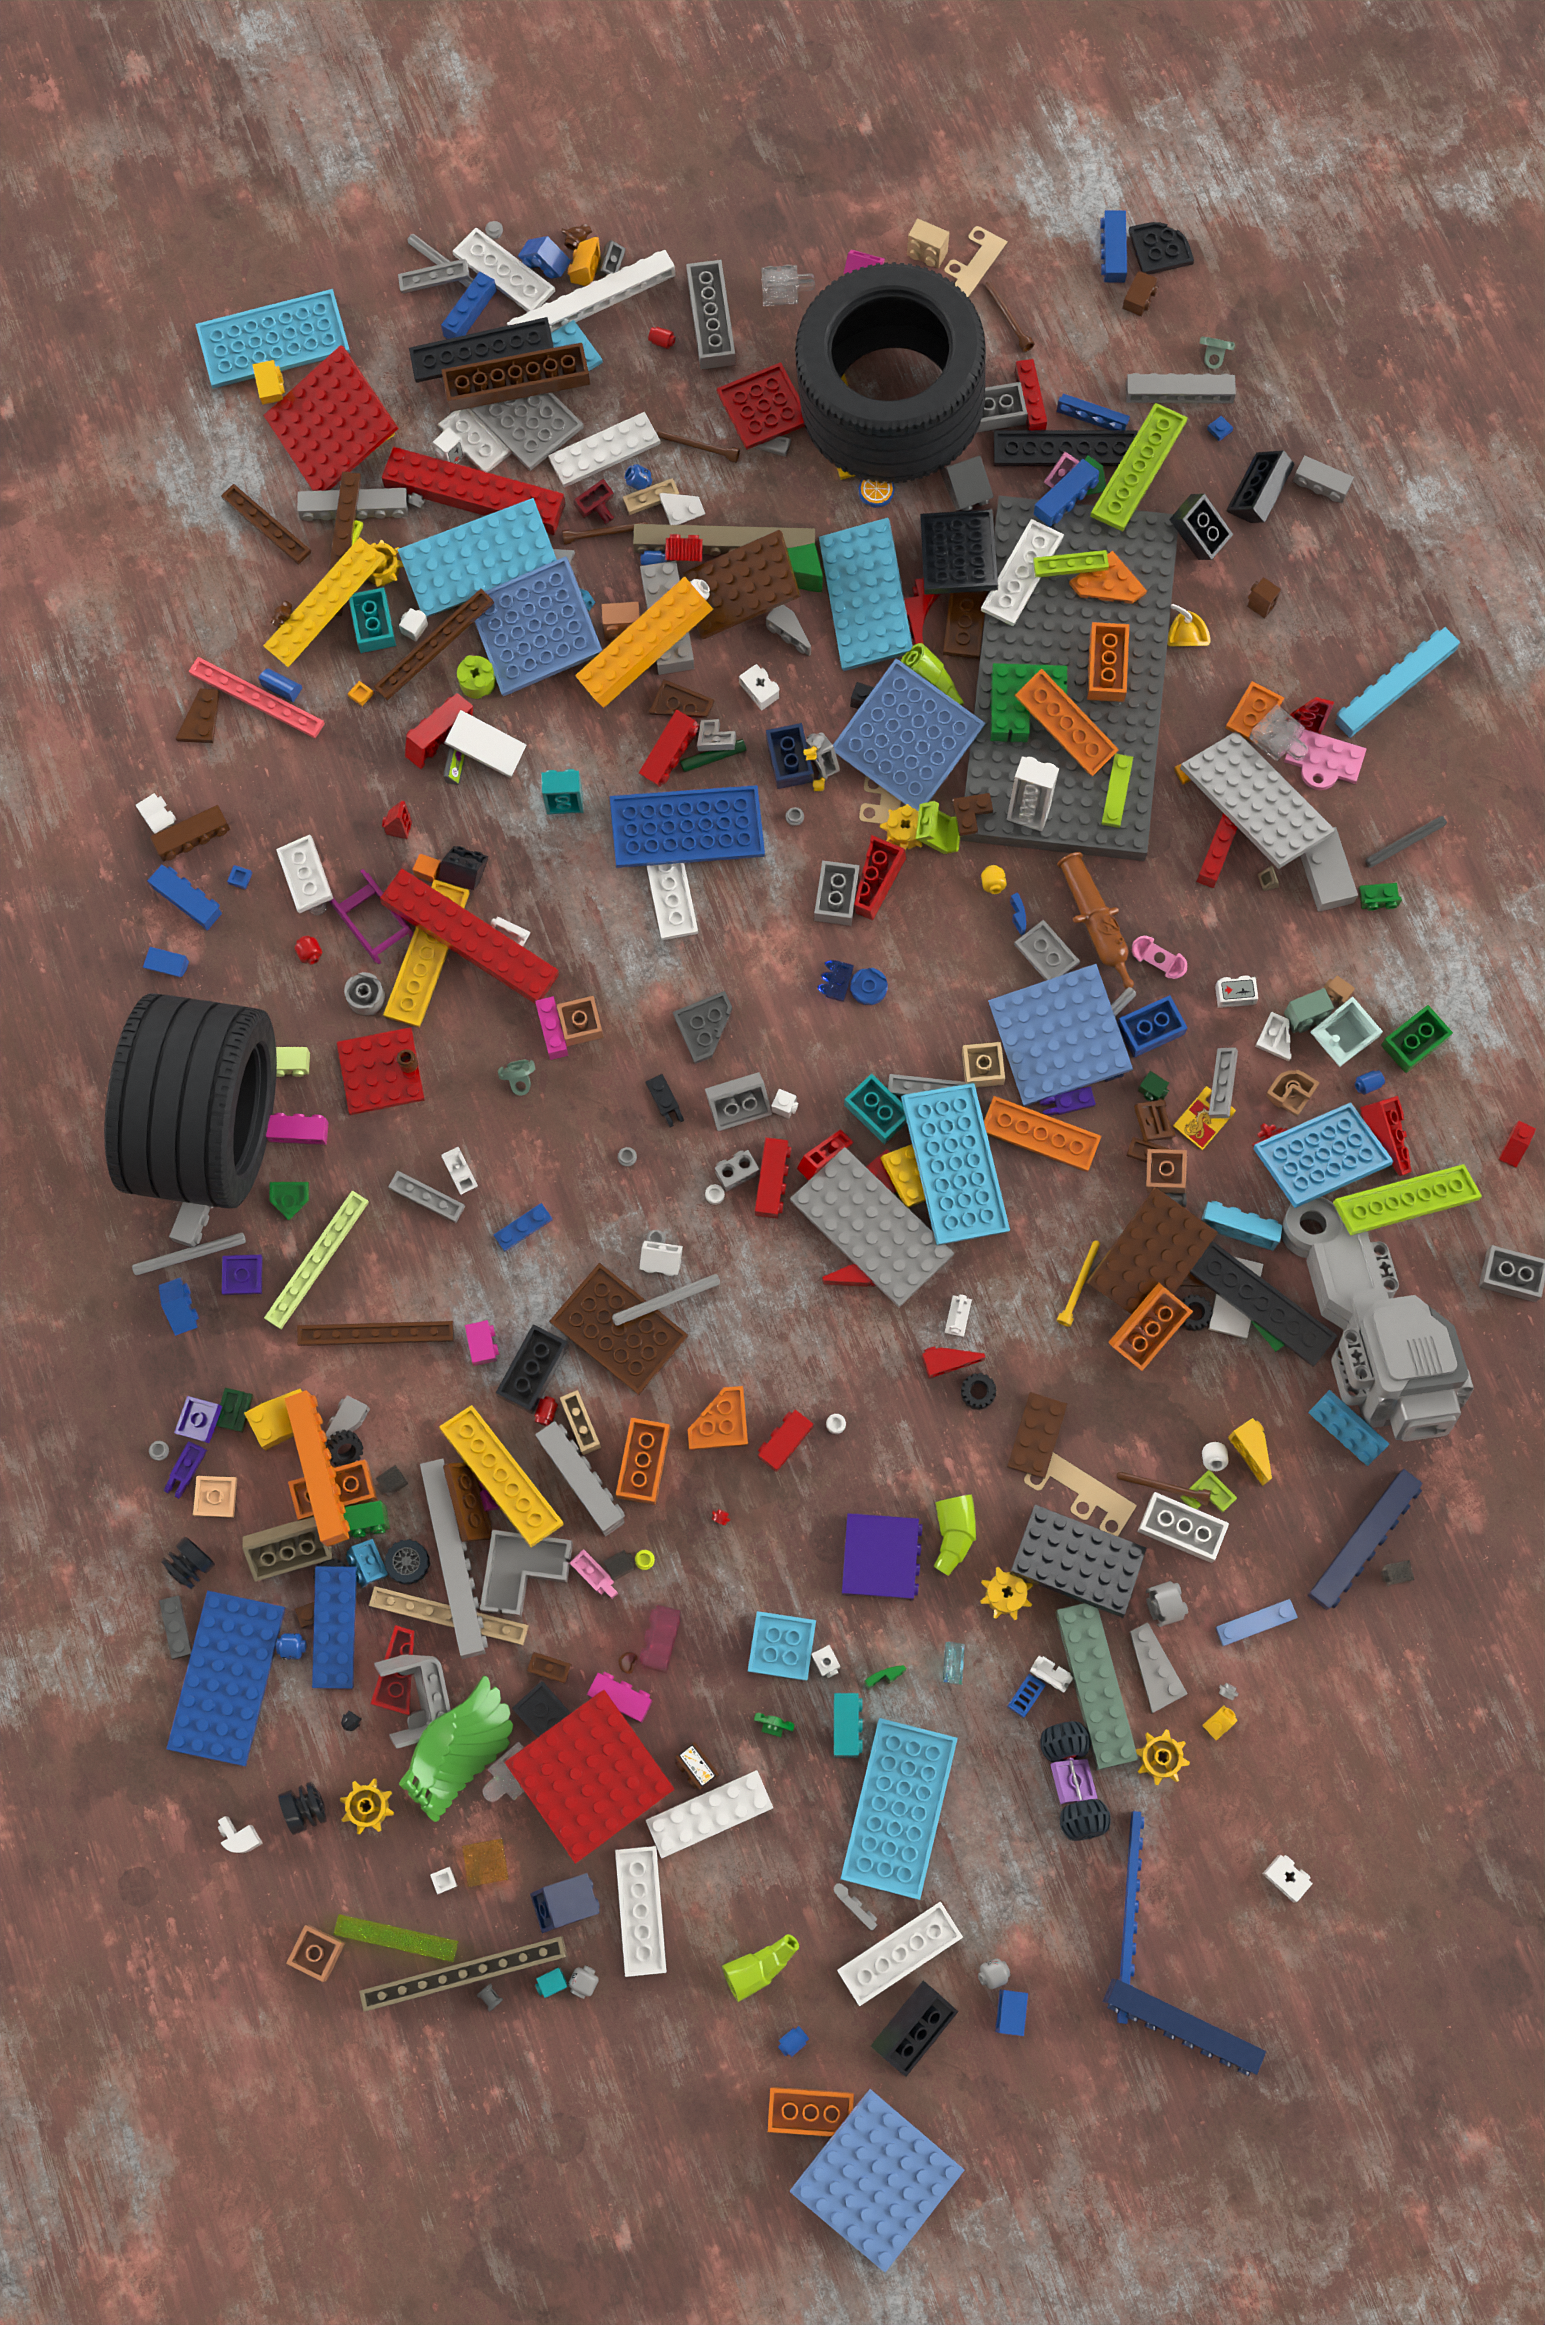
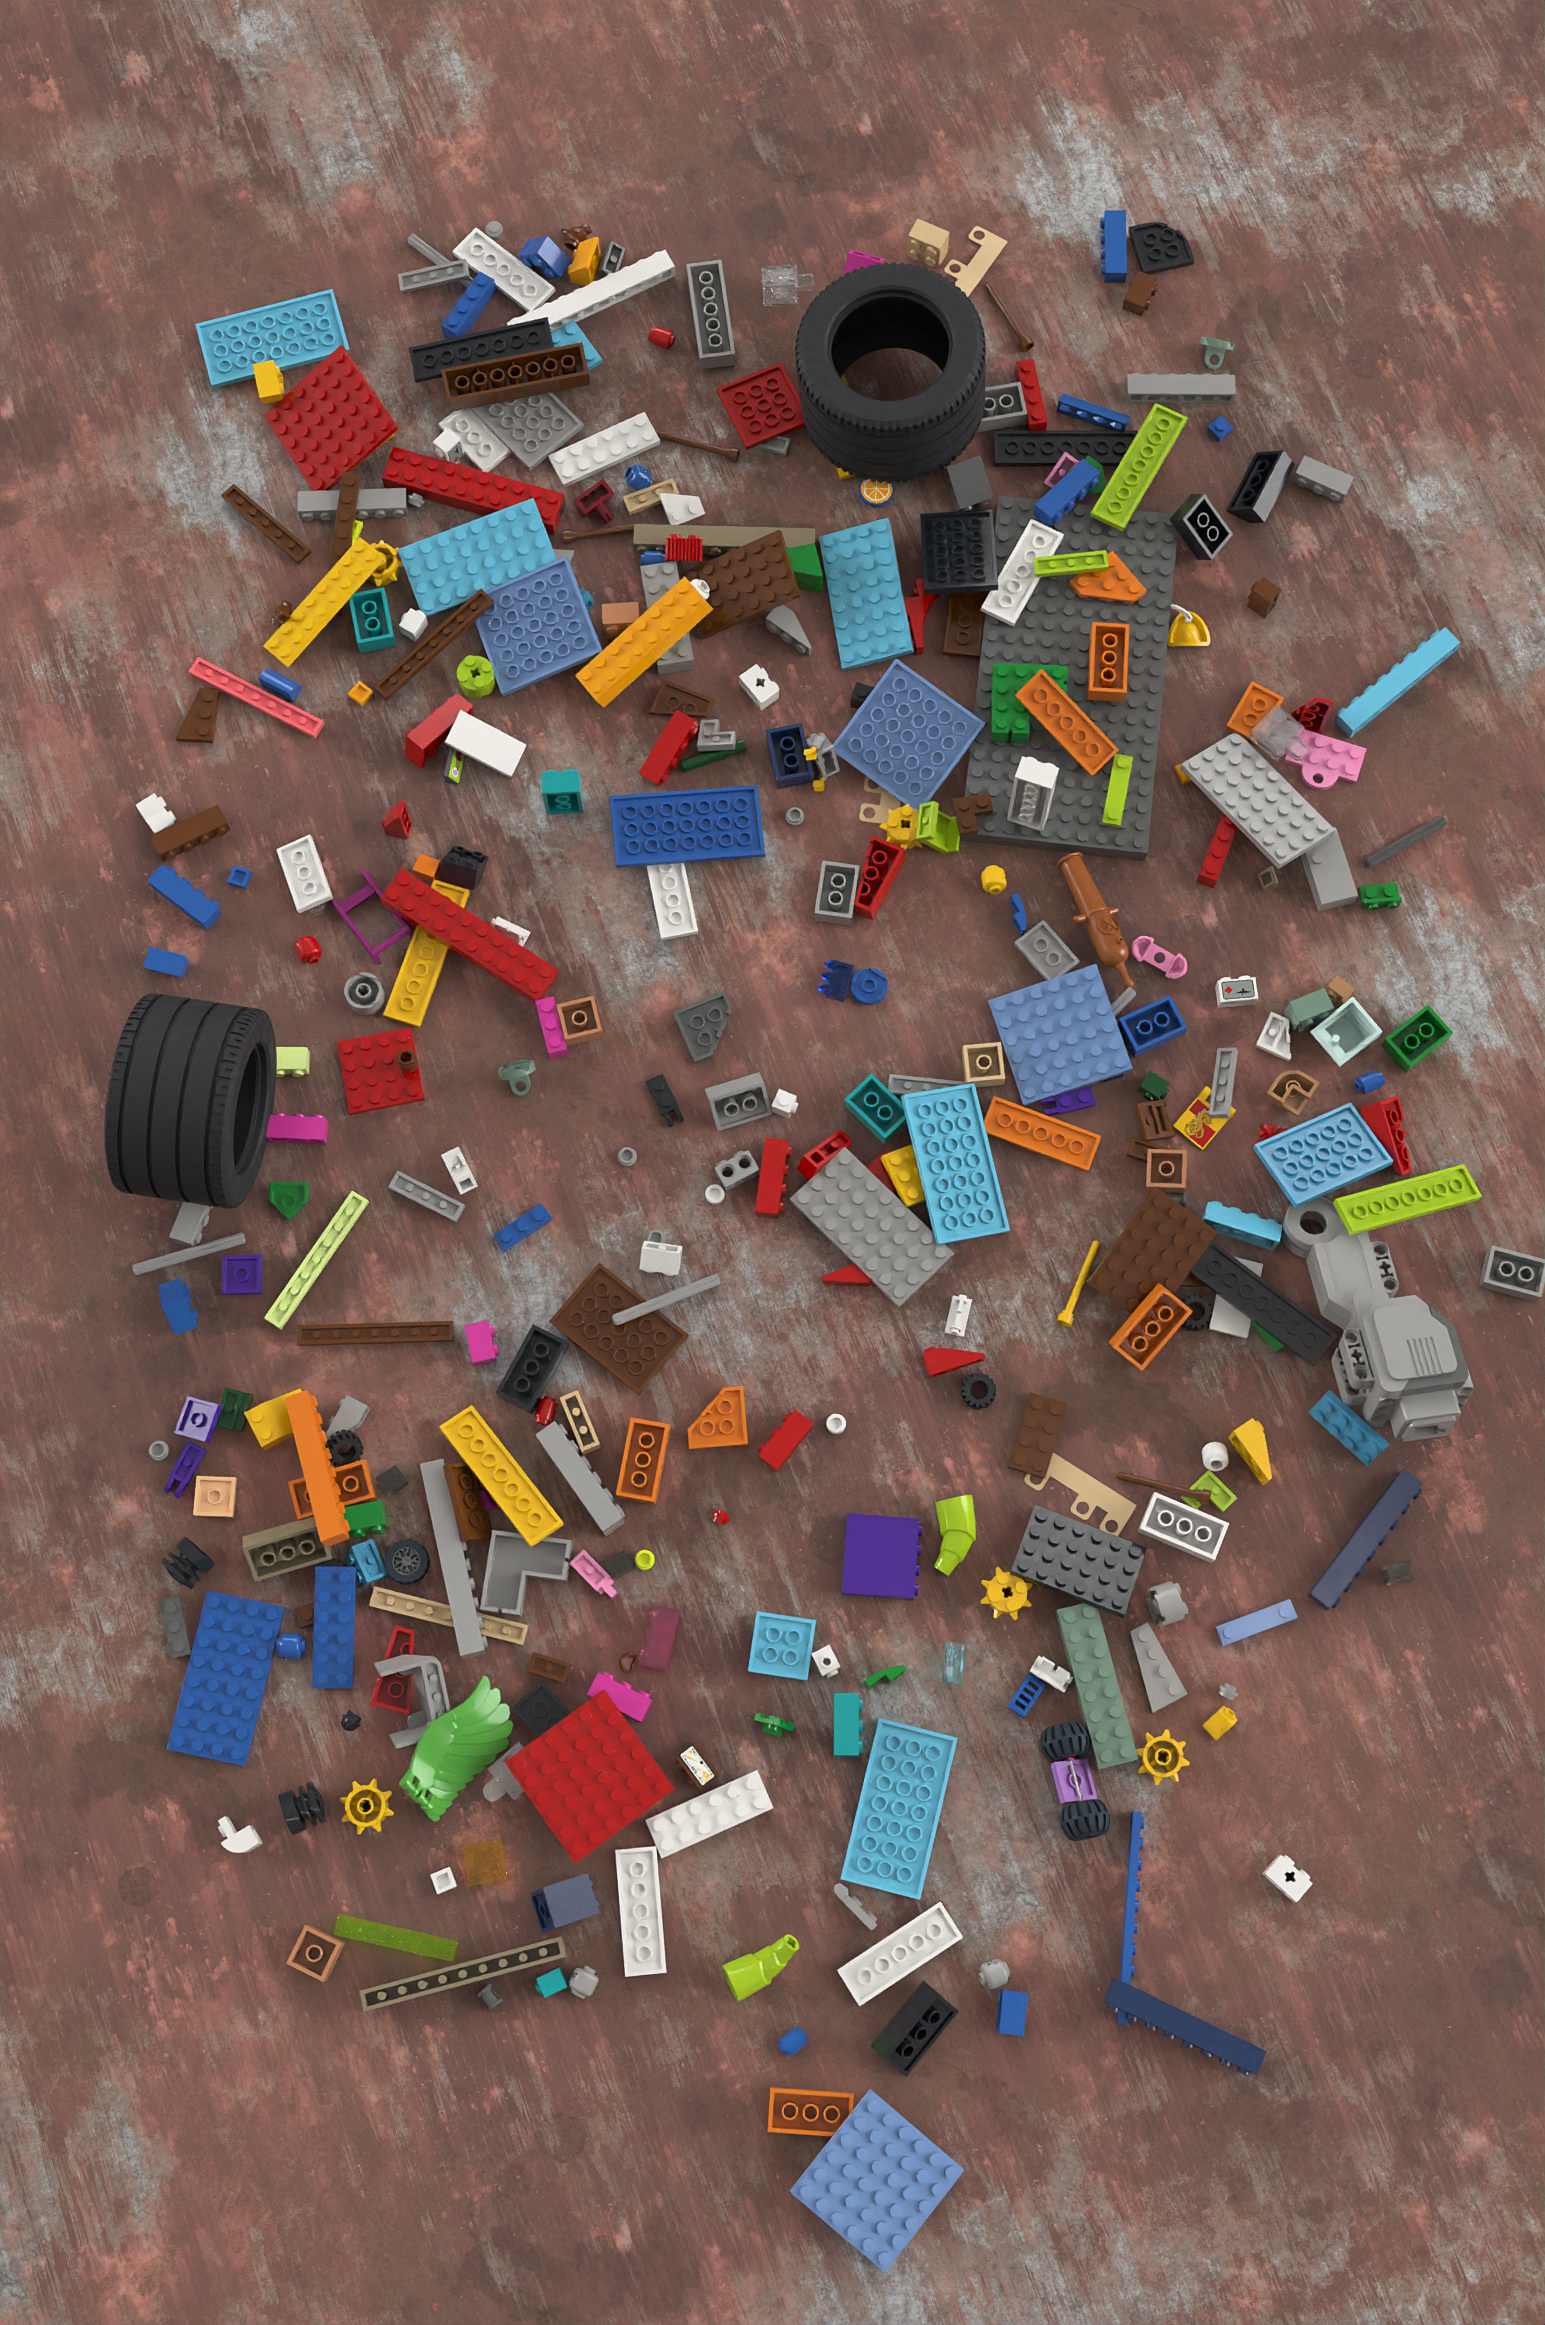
(929, 667): lime piece -> none
(1517, 1143): red slope -> none

